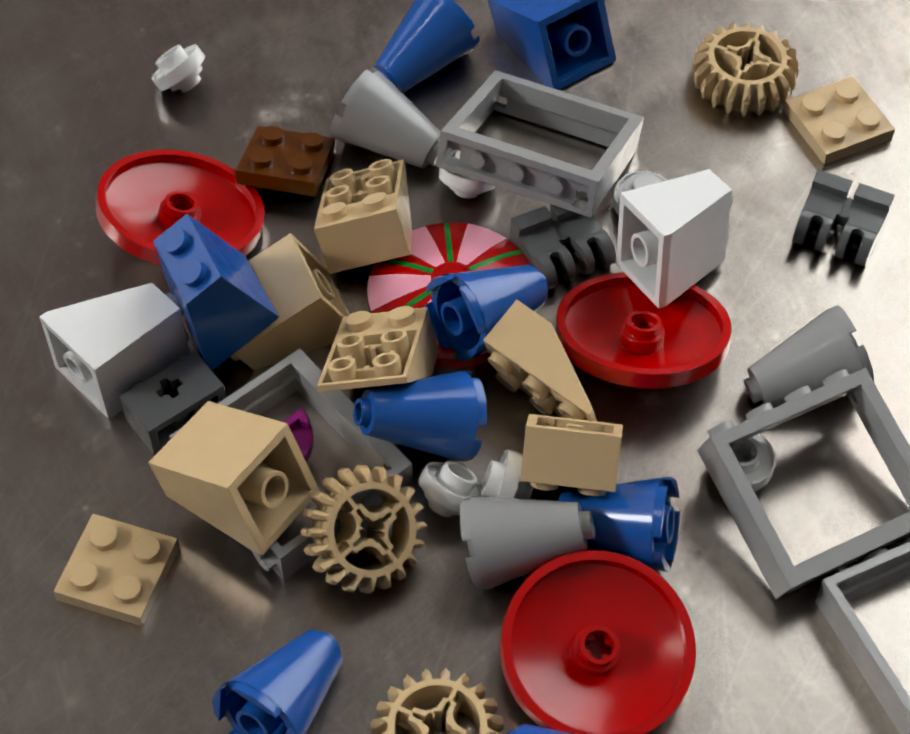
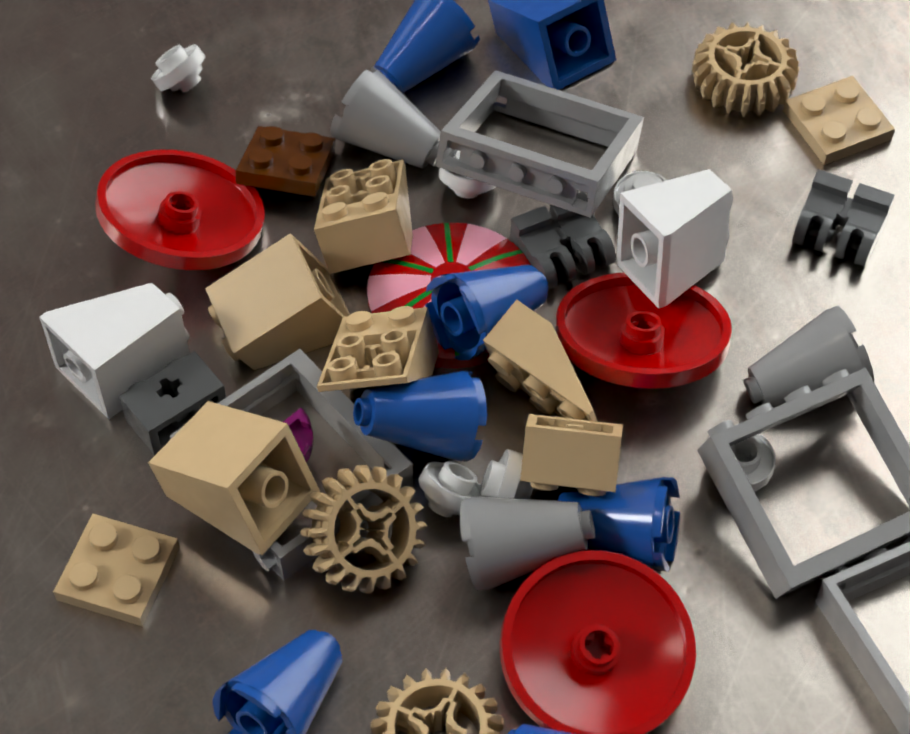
(214, 288): blue slope -> none

